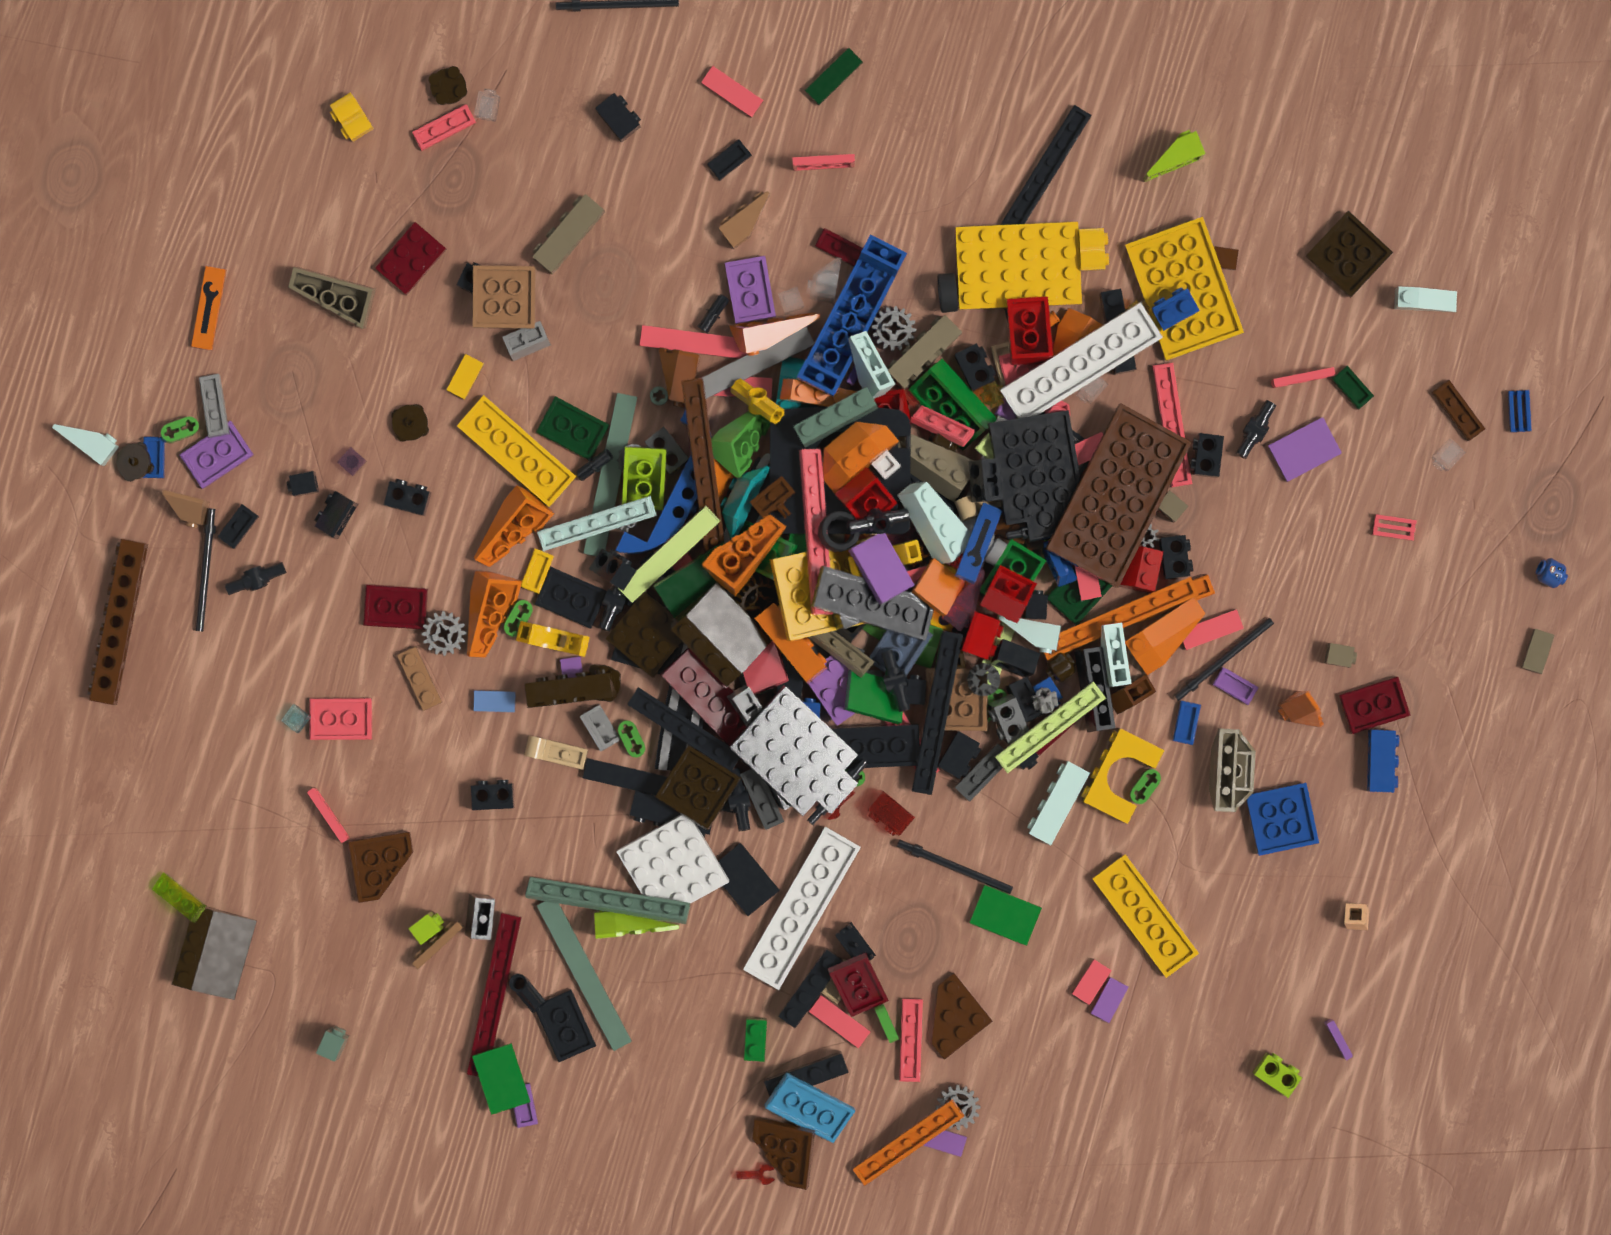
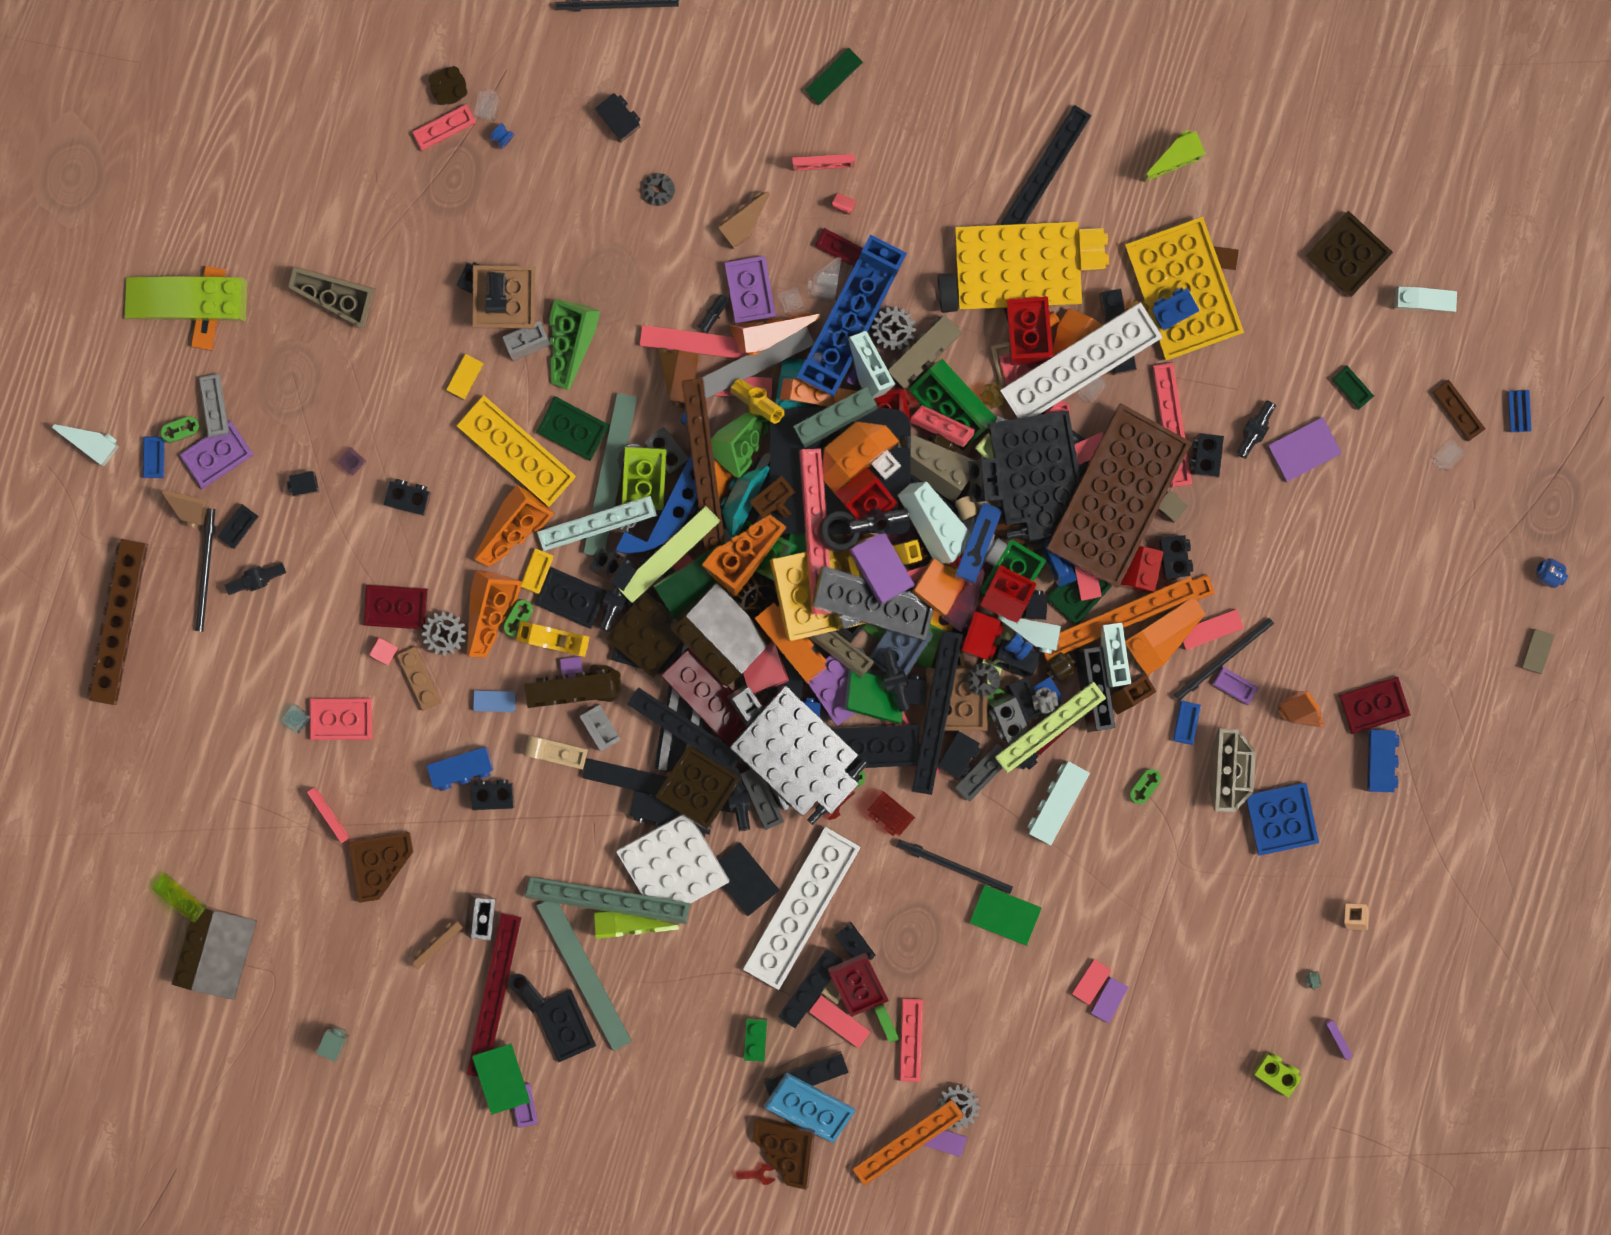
(134, 461): dark brown piece -> none
(186, 298): none -> lime slope
(335, 515): black slope -> none
(351, 117): yellow brick -> none
(383, 651): none -> coral slope
(410, 258): dark red plate -> none
(410, 422): dark brown piece -> none
(427, 927): lime brick -> none
(460, 768): none -> blue brick
(495, 299): none -> black piece
(501, 136): none -> blue wheel
(568, 234): dark tan brick -> none
(571, 335): none -> bright green wedge
(594, 464): black axle -> none
(627, 741): bright green beam -> none
(649, 192): none -> dark grey gear
(655, 390): sand green bush -> none
(729, 160): black tile -> none
(732, 91): coral tile -> none
(843, 203): none -> coral slope
(956, 1017): reddish brown plate -> none
(969, 369): black brick -> none
(1005, 411): medium lavender tile -> none
(1018, 646): none -> blue wheel
(1122, 745): yellow arch -> none
(1145, 916): yellow plate -> none
(1149, 541): light grey gear -> none
(1303, 377): coral tile -> none
(1313, 980): none -> sand green plate
(1340, 655): dark tan brick -> none
(1394, 527): coral tile -> none

